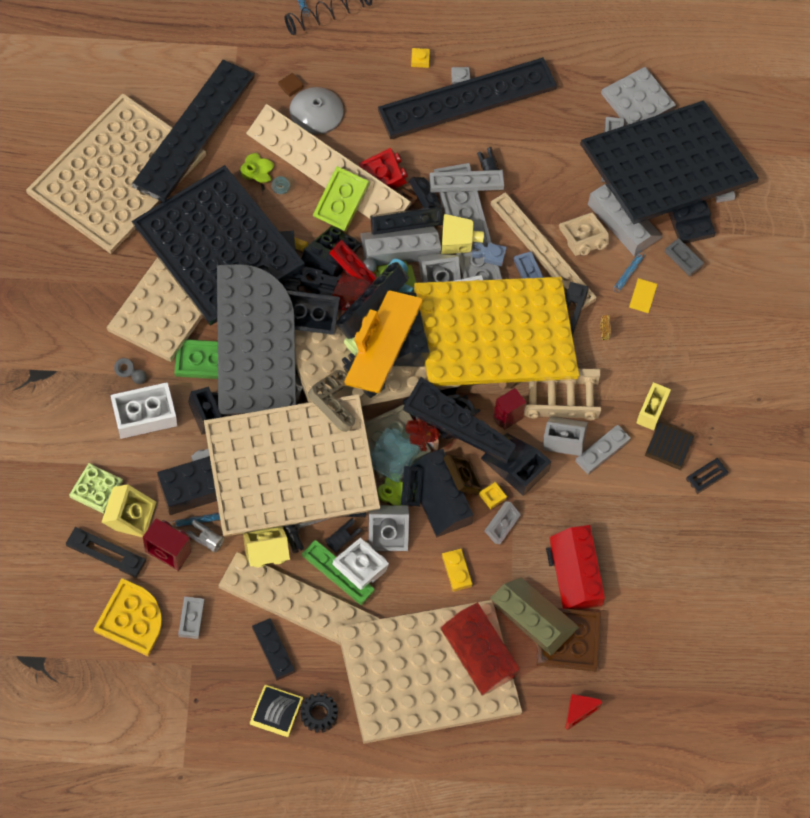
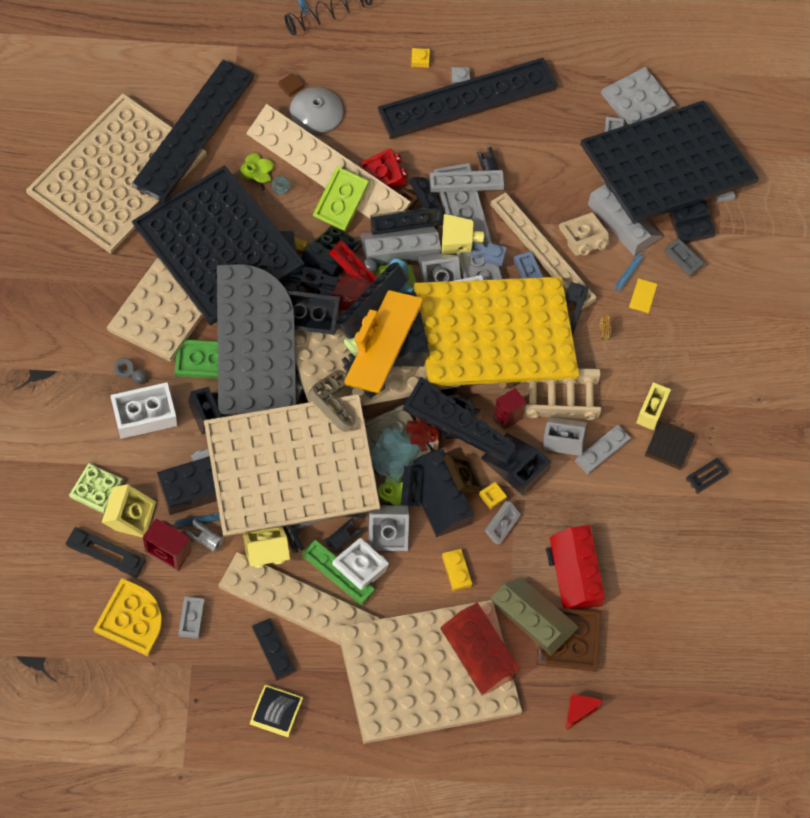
(319, 700): black tyre -> none

